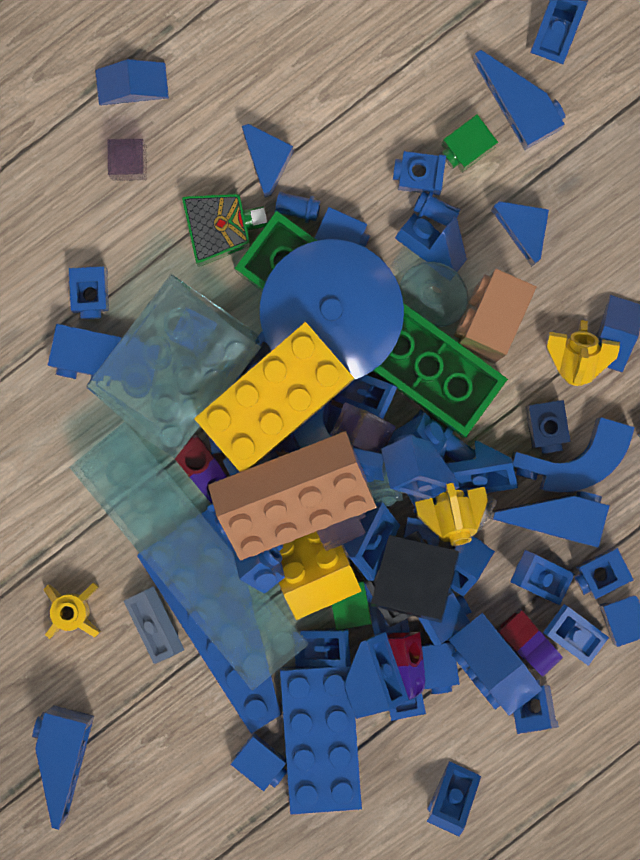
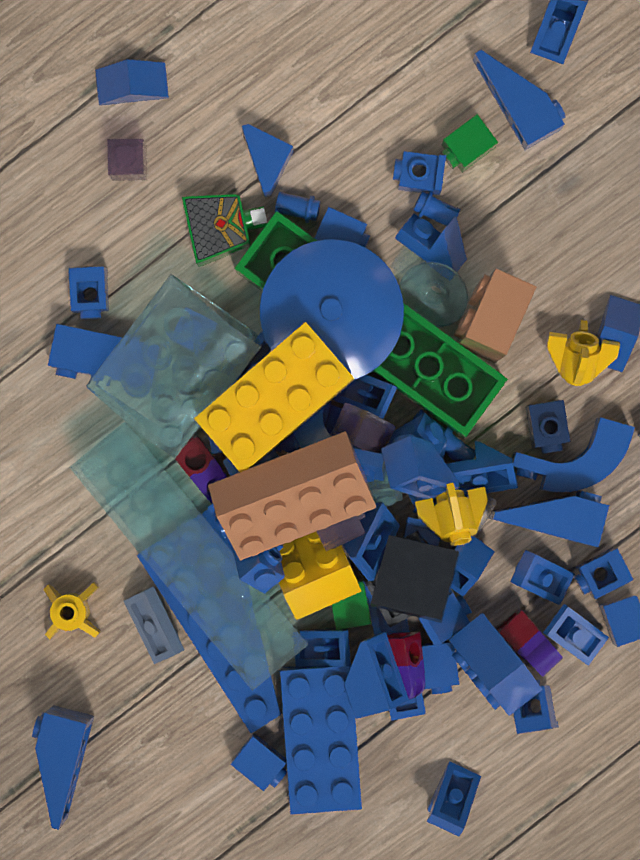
(525, 227): blue slope -> none

